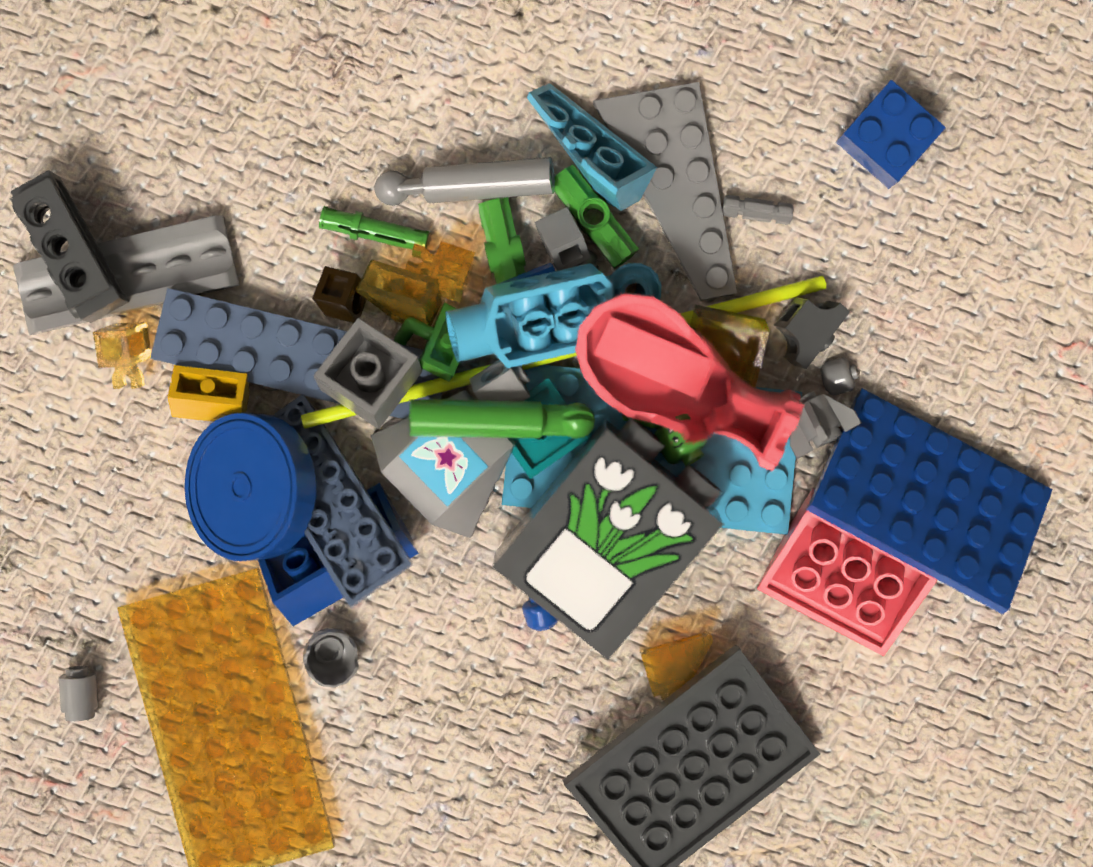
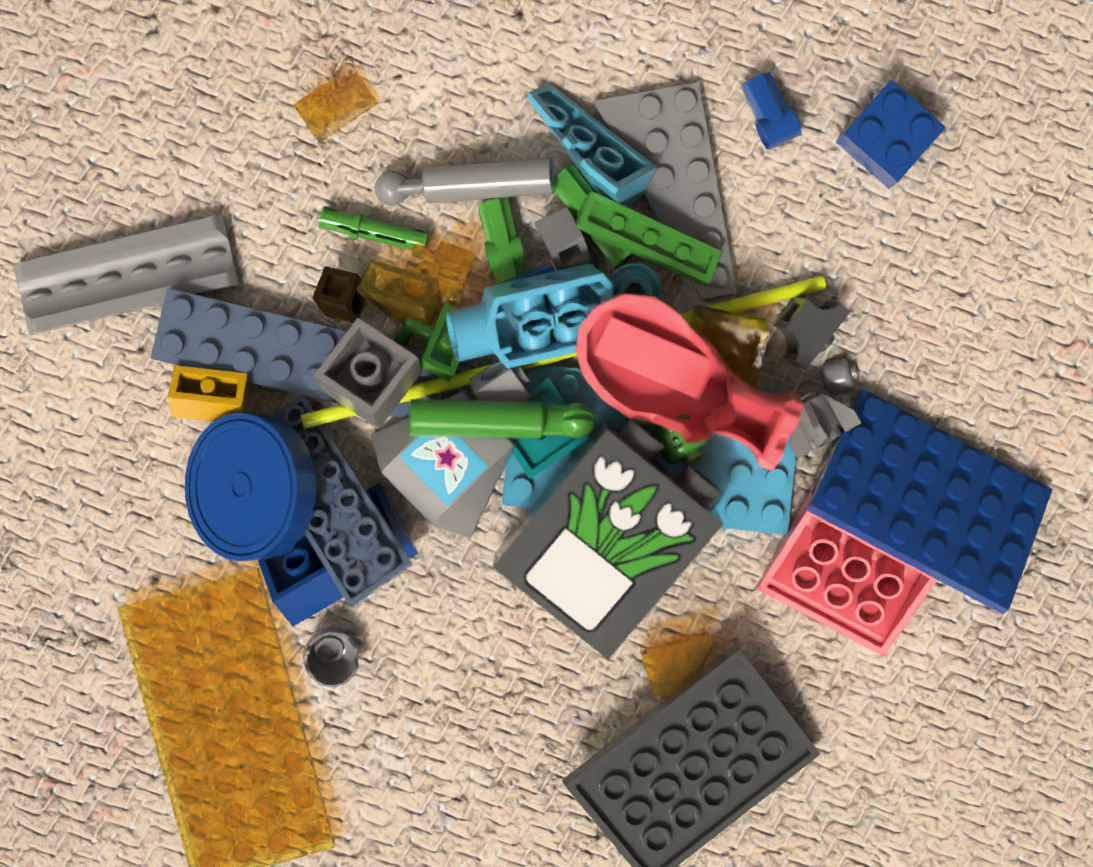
(78, 693): light grey brick -> none
(101, 290): dark grey brick -> none
(123, 348): clear yellow brick -> none
(335, 105): none -> clear yellow slope
(537, 617): blue piece -> none
(648, 239): none -> bright green plate
(757, 209): light grey axle -> none
(774, 119): none -> blue piece

